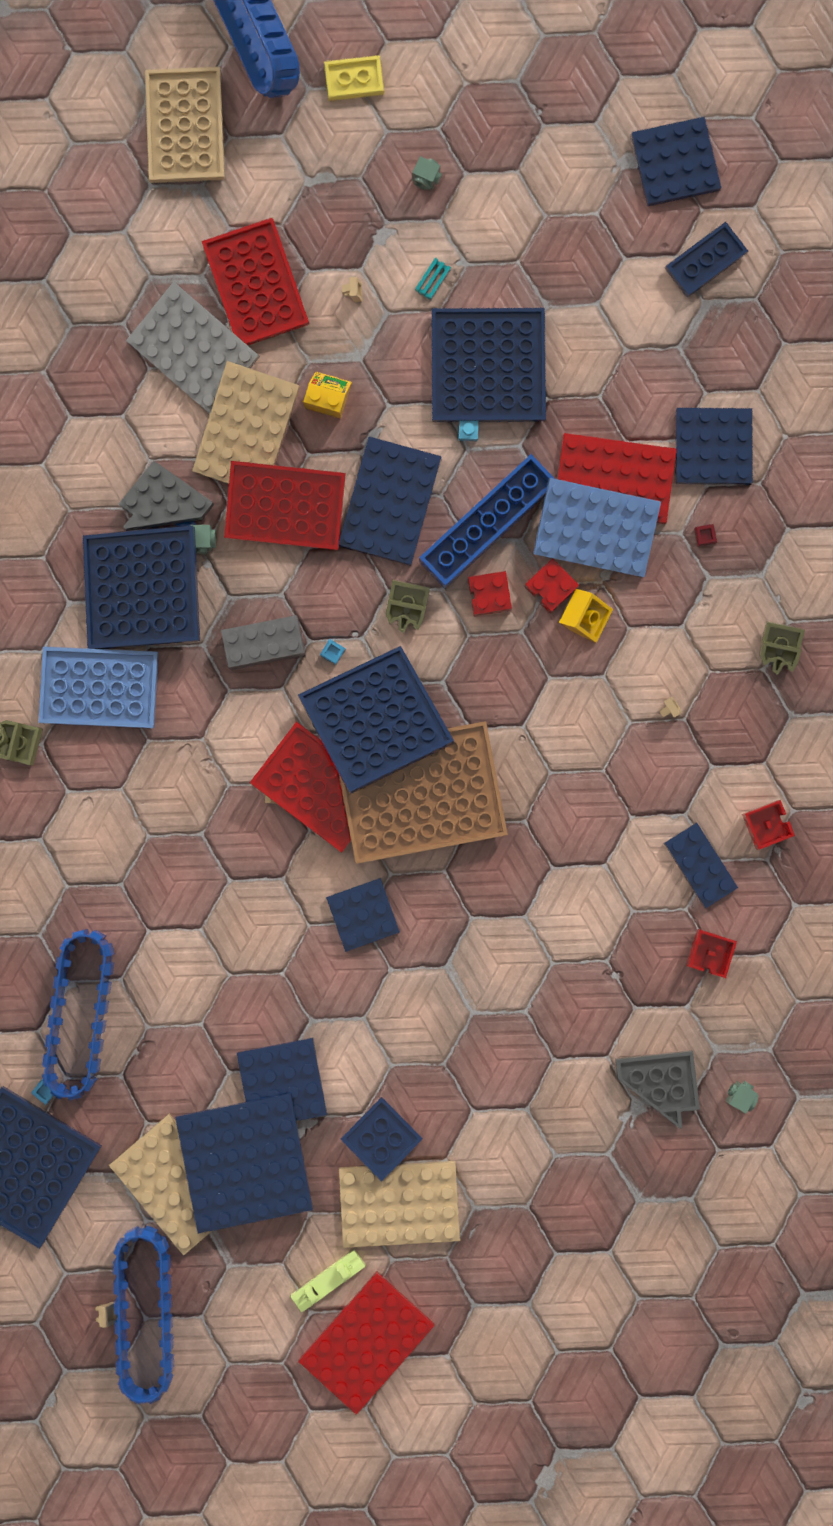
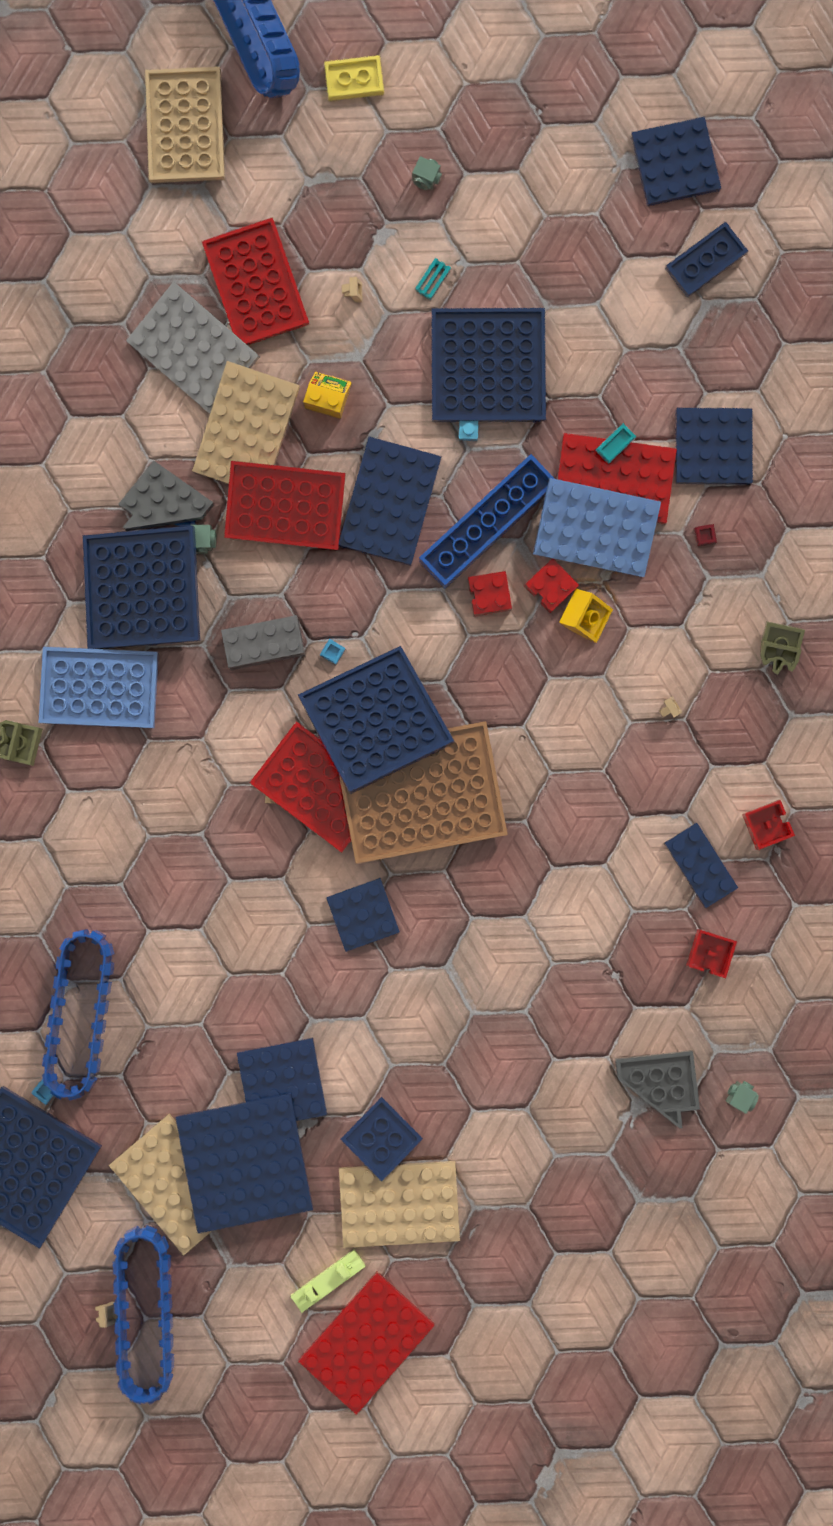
(407, 604): olive plate -> none
(615, 443): none -> teal tile

